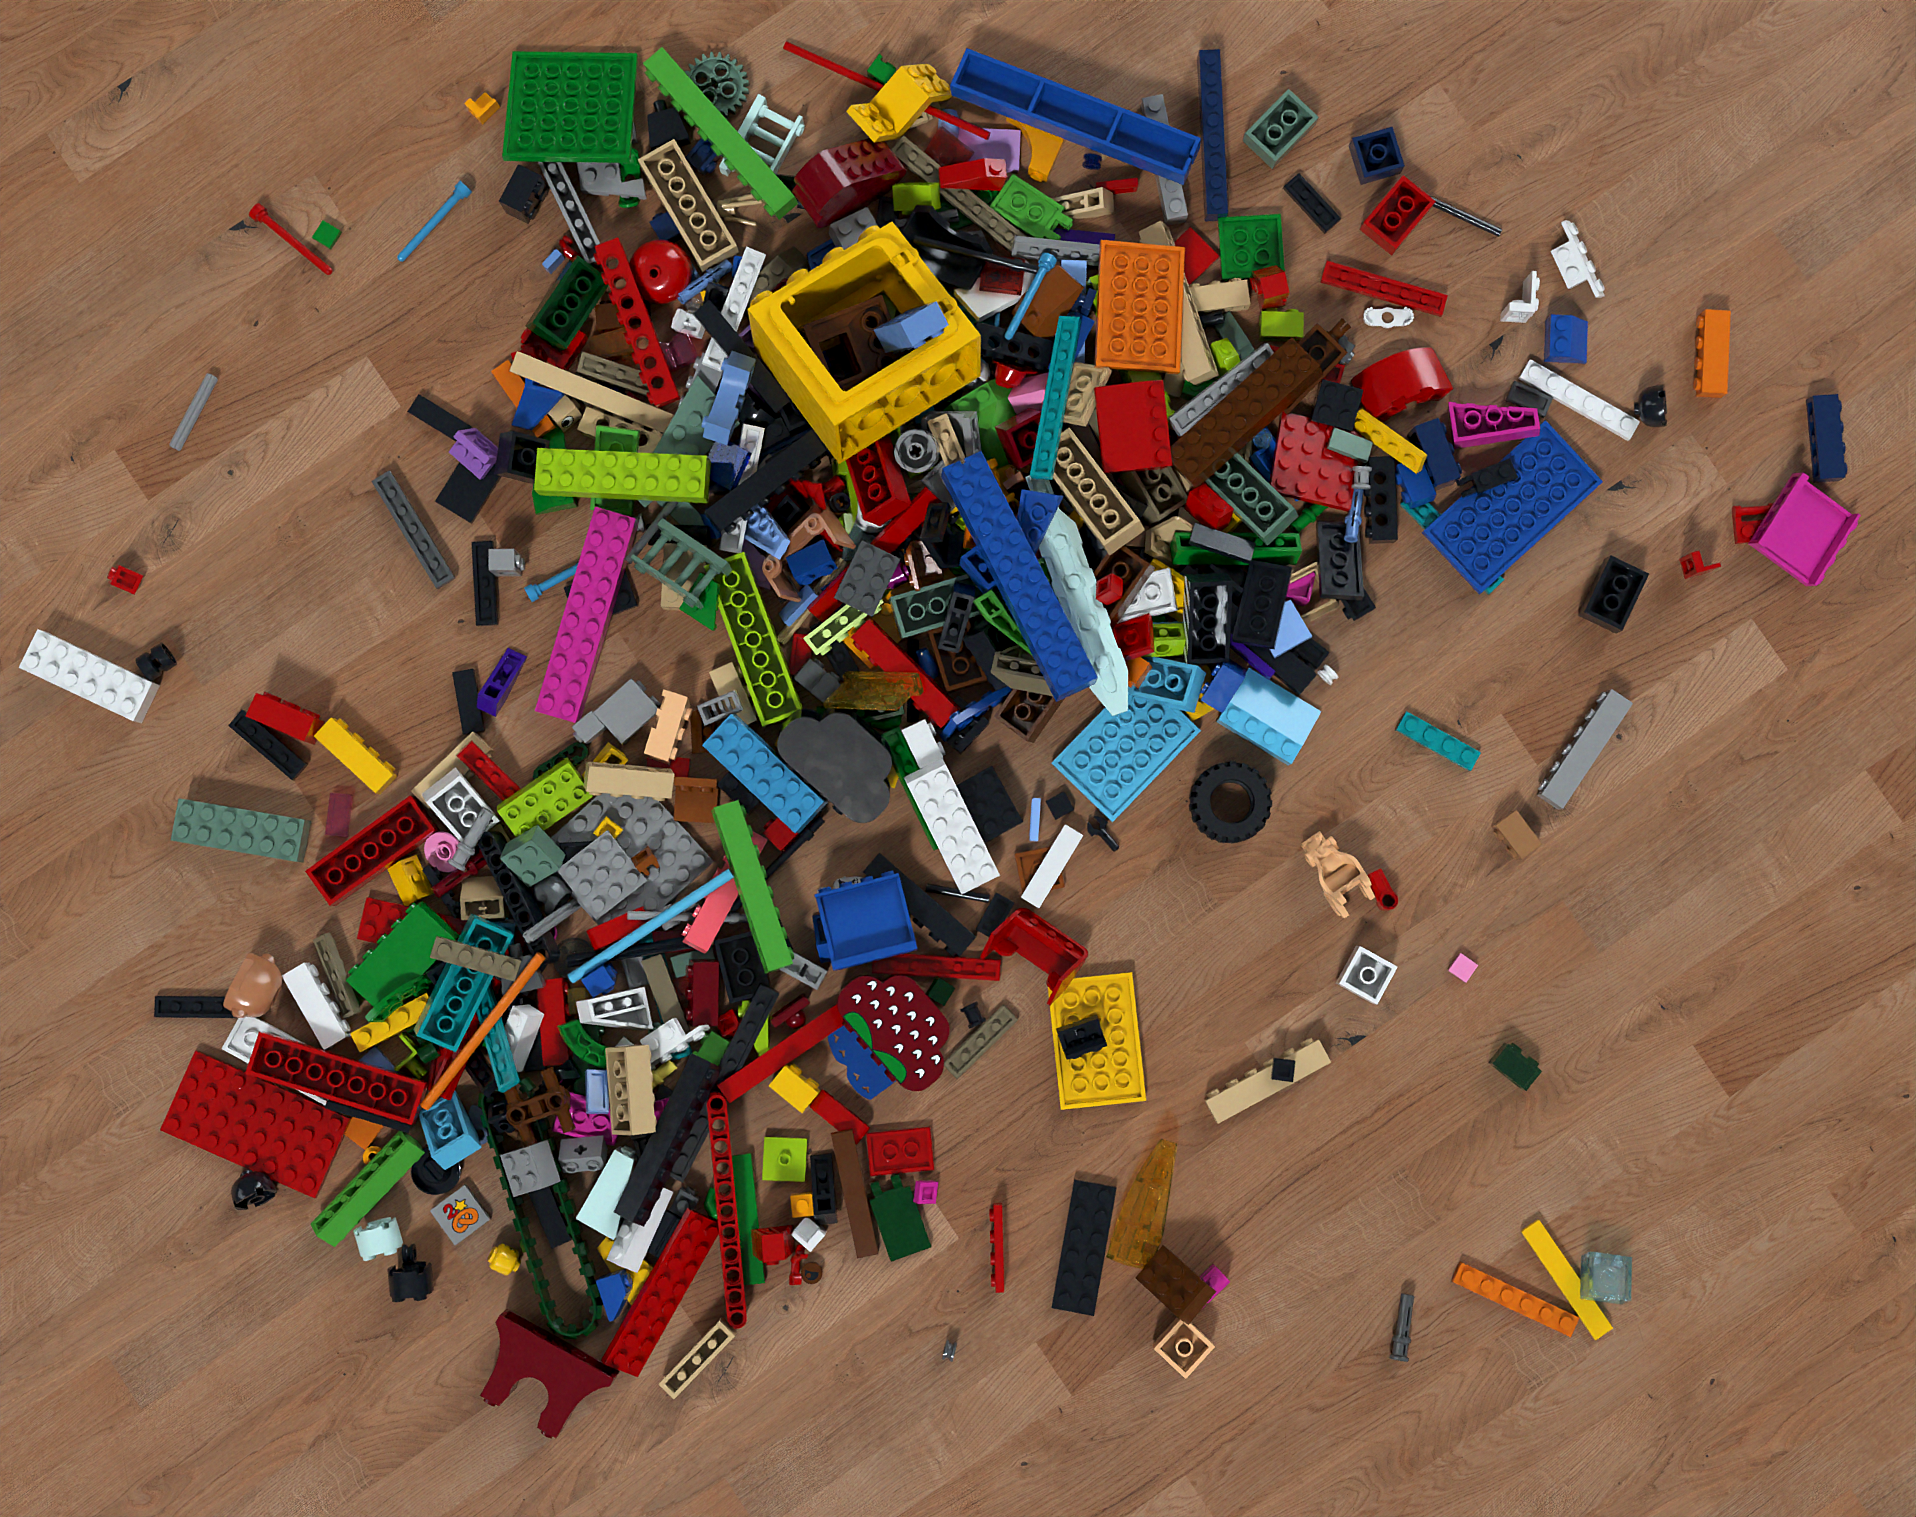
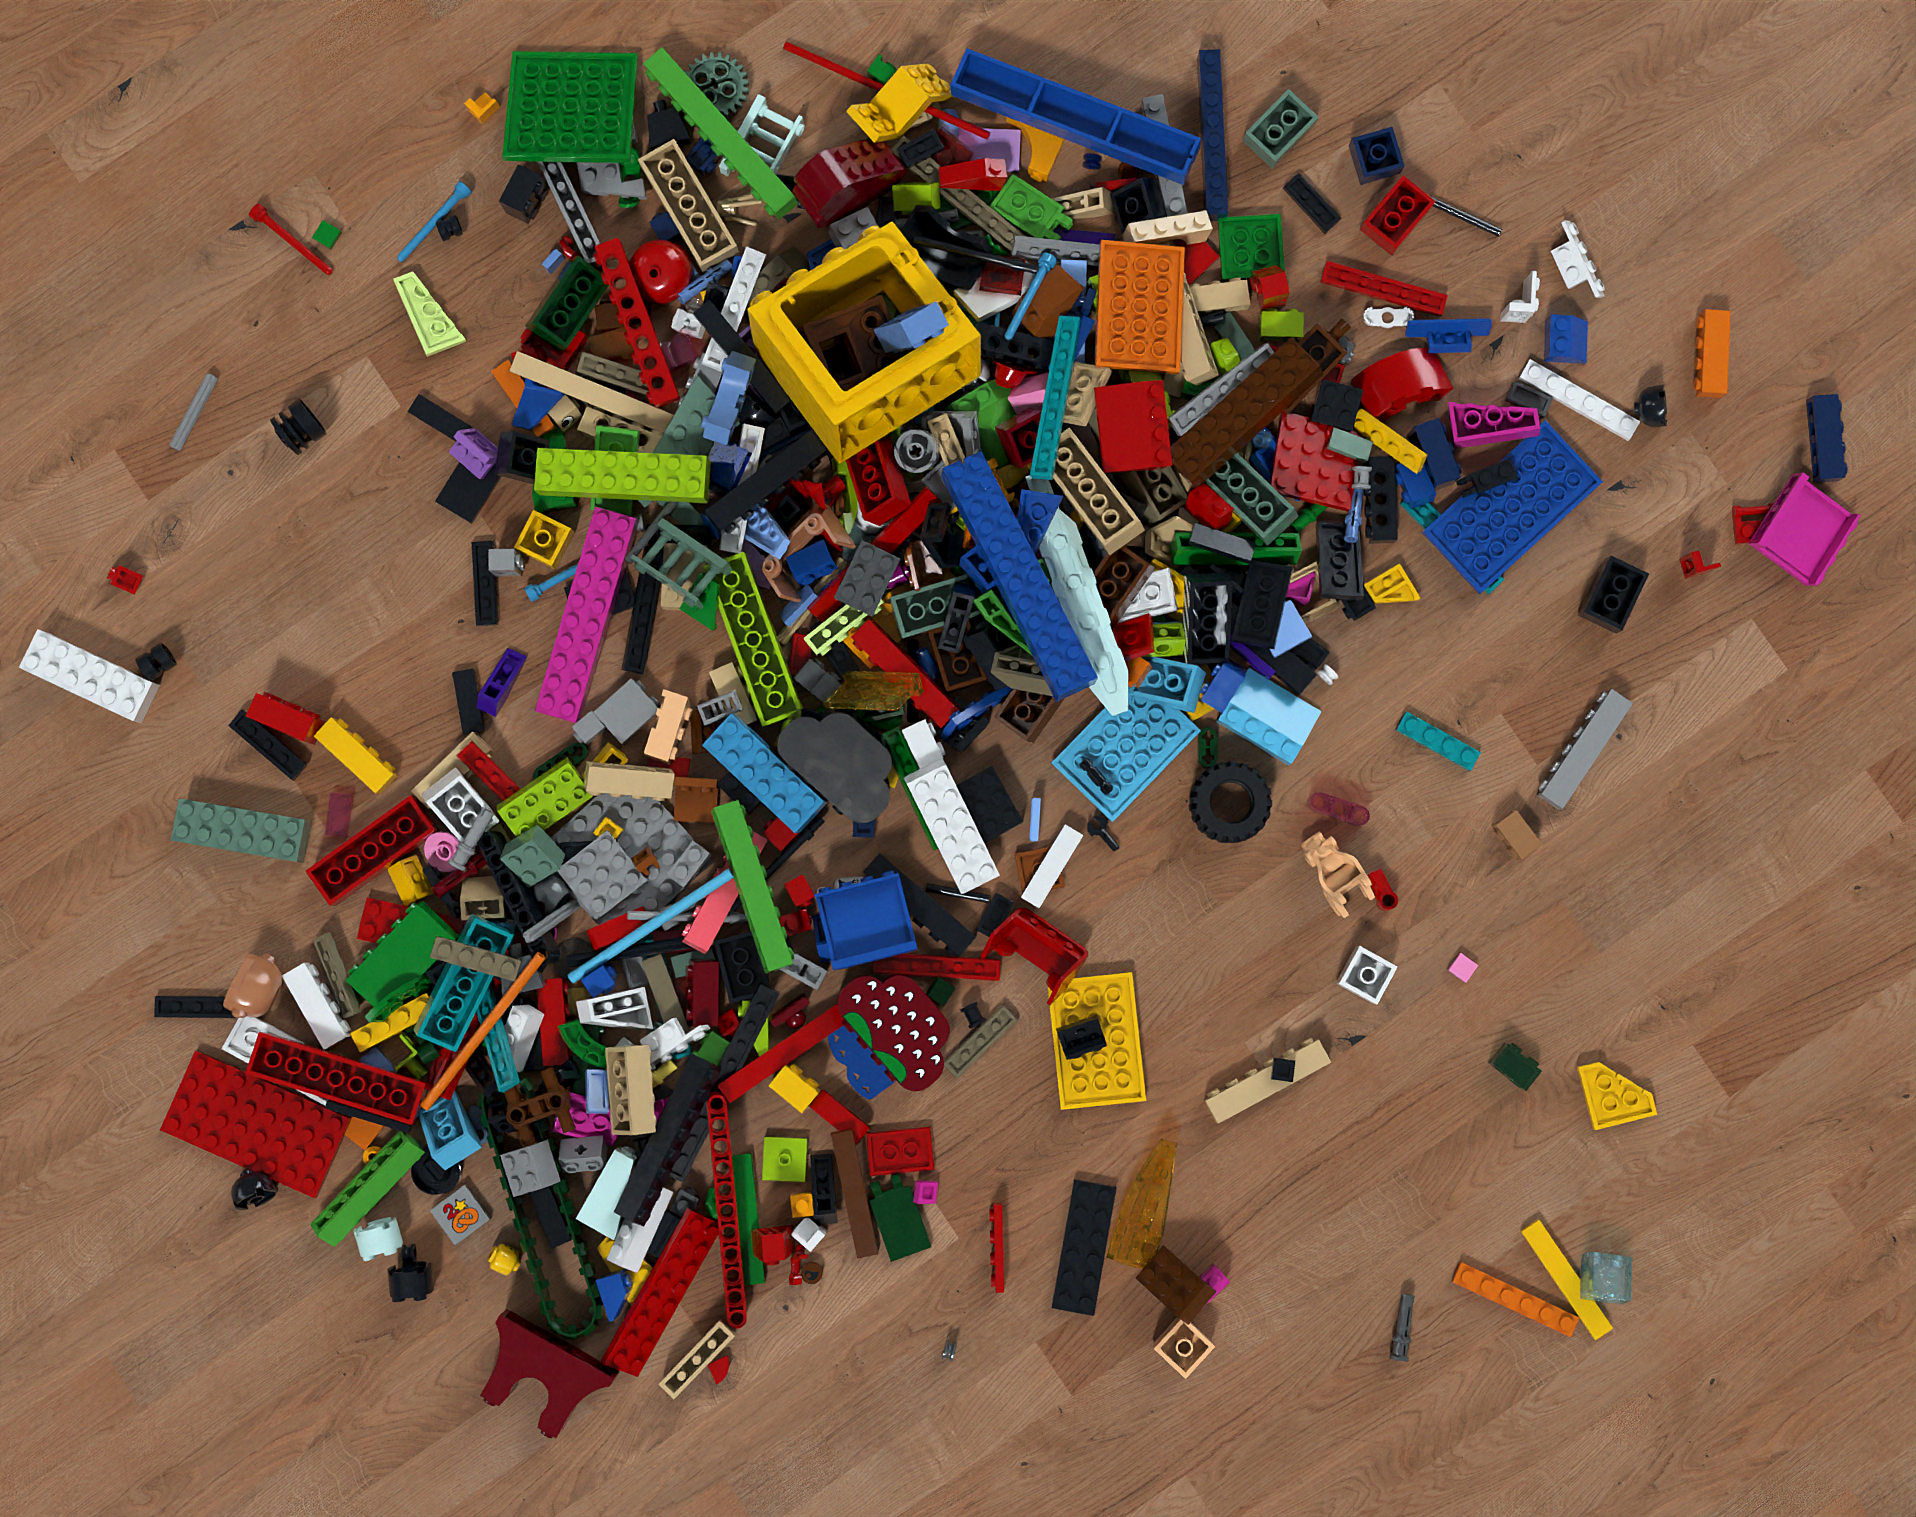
(298, 427): none -> black wheel
(413, 529): dark grey plate -> none
(429, 321): none -> yellowish green wing
(449, 228): none -> black wheel
(544, 539): none -> yellow brick
(642, 617): none -> black tile
(689, 864): none -> light grey brick
(719, 1368): none -> red tile
(796, 922): none -> red bracket
(800, 891): none -> red brick
(843, 498): black bush -> none
(864, 830): none -> dark blue plate
(920, 149): none -> black plate
(996, 249): none -> green piece
(1015, 479): dark orange tile -> none
(1059, 805): black tile -> none
(1096, 776): none -> black axle
(1109, 589): red slope -> none
(1127, 171): none -> reddish brown tile
(1138, 202): none -> black brick
(1188, 227): none -> tan arch
(1213, 747): none -> dark green beam
(1348, 812): none -> clear pink beam
(1391, 587): none -> yellow wing
(1449, 334): none -> blue bracket
(1612, 1097): none -> yellow plate

